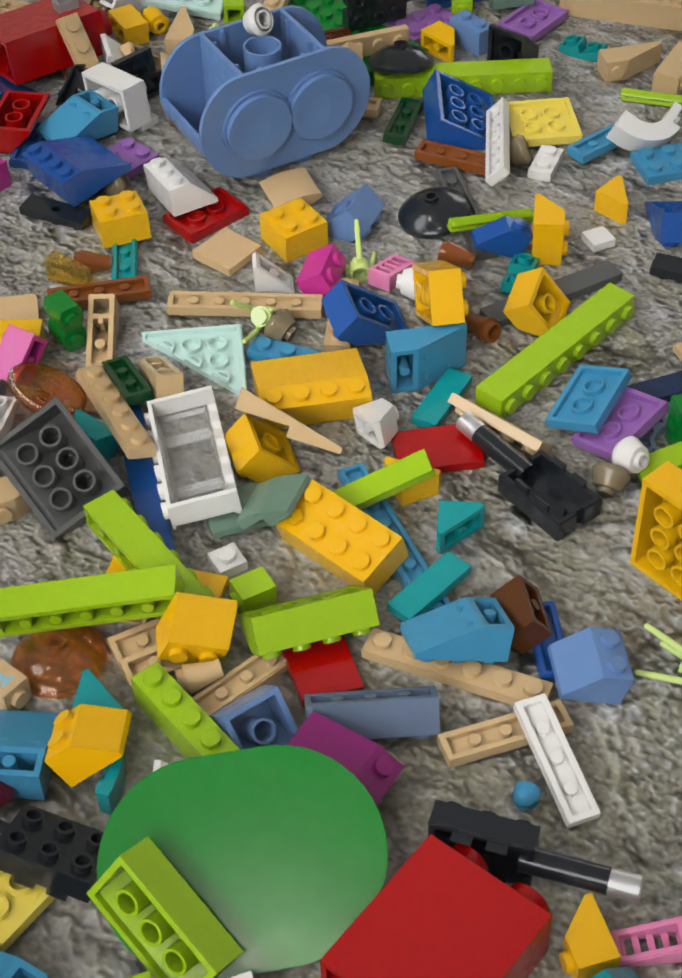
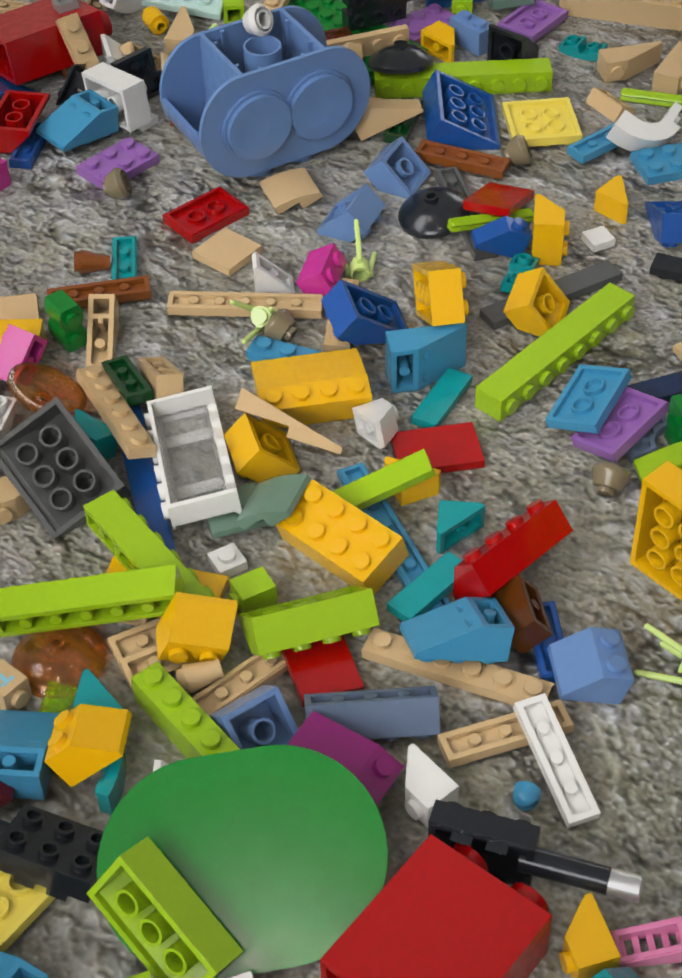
(56, 212): black tile -> none
(57, 697): none -> clear neon green tile
(64, 269): clear yellow slope -> none
(74, 166): blue slope -> none
(120, 218): yellow brick -> none
(129, 25): yellow brick -> none
(177, 186): white slope -> none
(207, 350): light aqua tile -> none
(293, 229): yellow brick -> none
(384, 274): bright pink slope -> none
(386, 113): none -> tan slope
(397, 170): none -> medium blue slope
(406, 284): white cone -> none
(425, 784): none -> white slope
(456, 255): dark orange cone -> none
(484, 328): dark orange cone -> none
(497, 143): white plate -> none
(498, 199): none -> red tile
(507, 430): tan plate -> none
(510, 550): none -> red slope
(536, 485): black piece -> none
(545, 163): white plate -> none
(608, 104): none -> tan slope
(631, 455): white cone -> none

